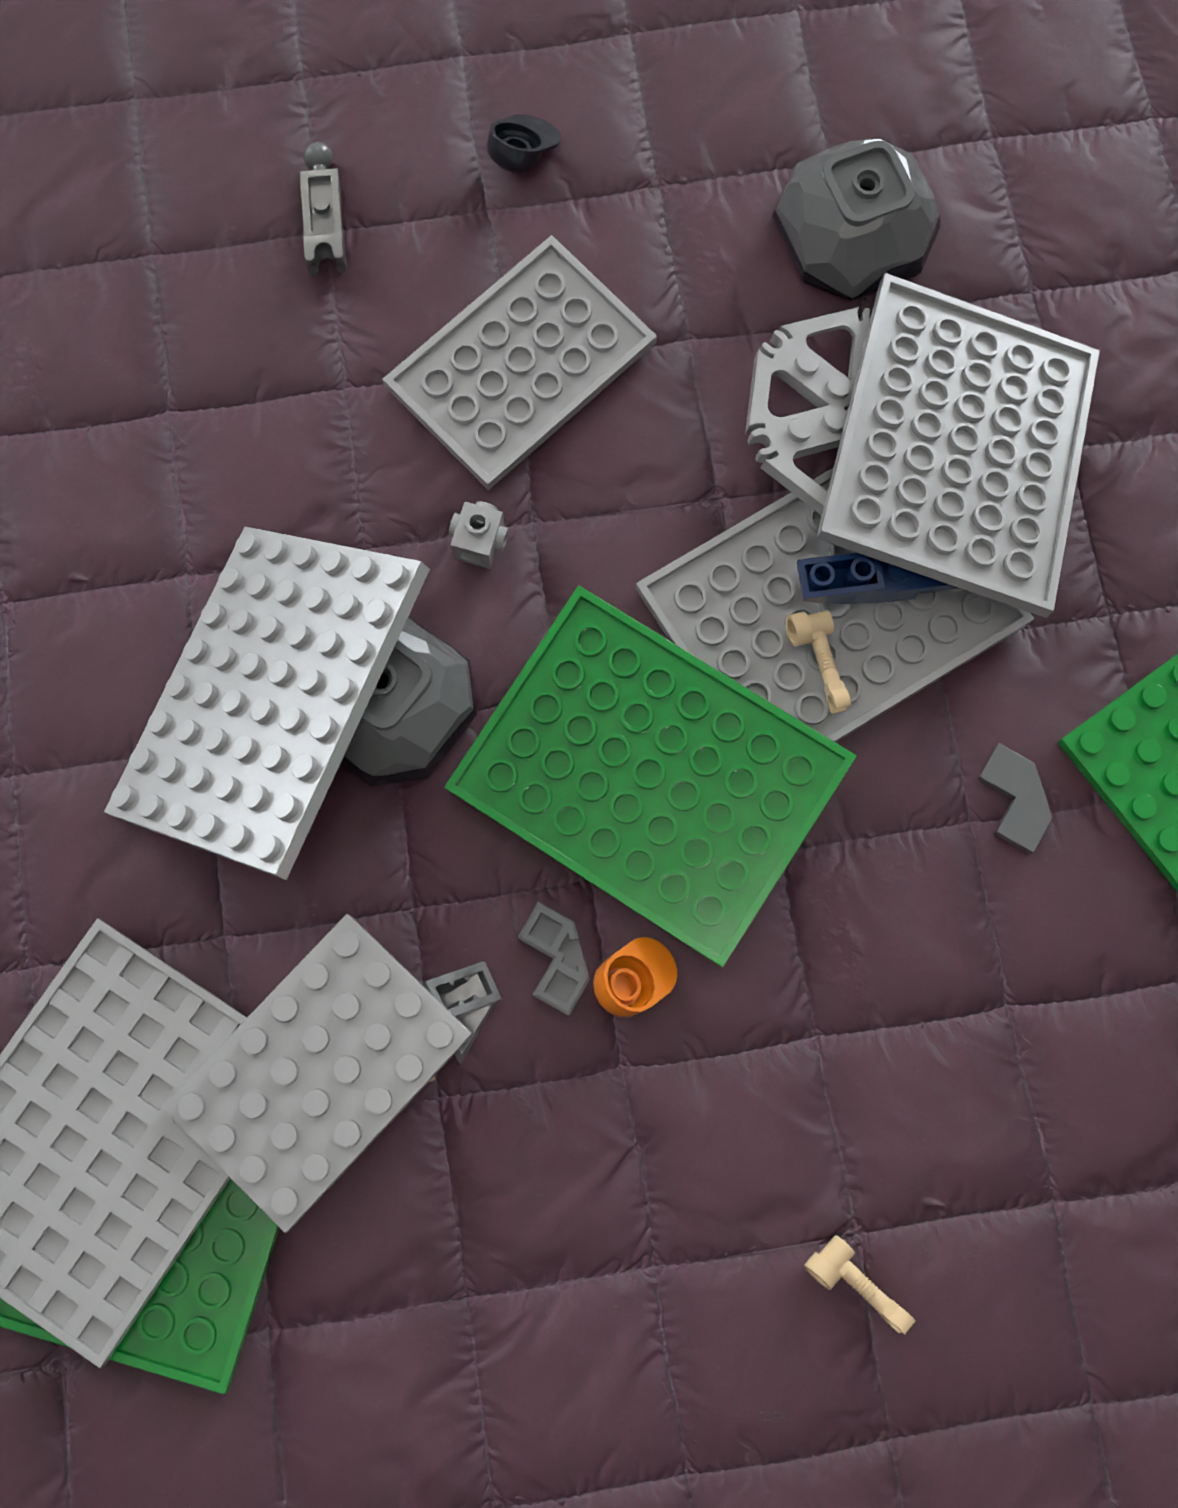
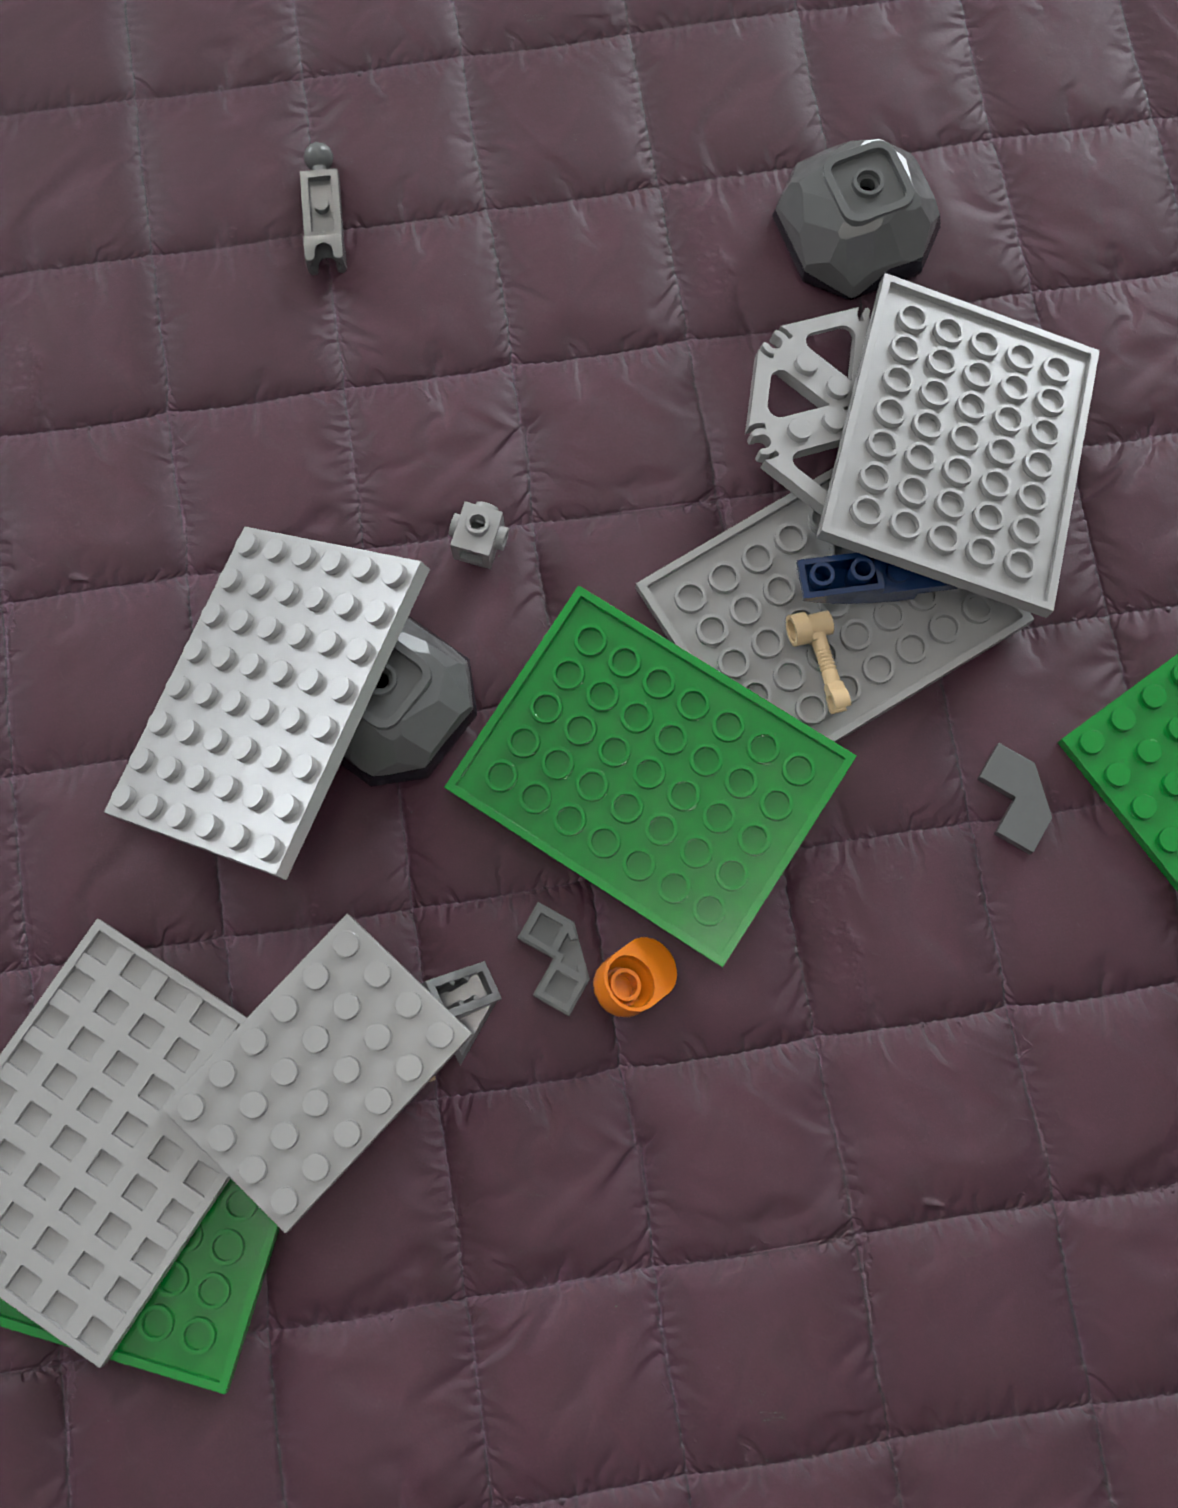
(519, 142): black cap -> none
(519, 362): light grey plate -> none
(835, 1263): tan brick -> none

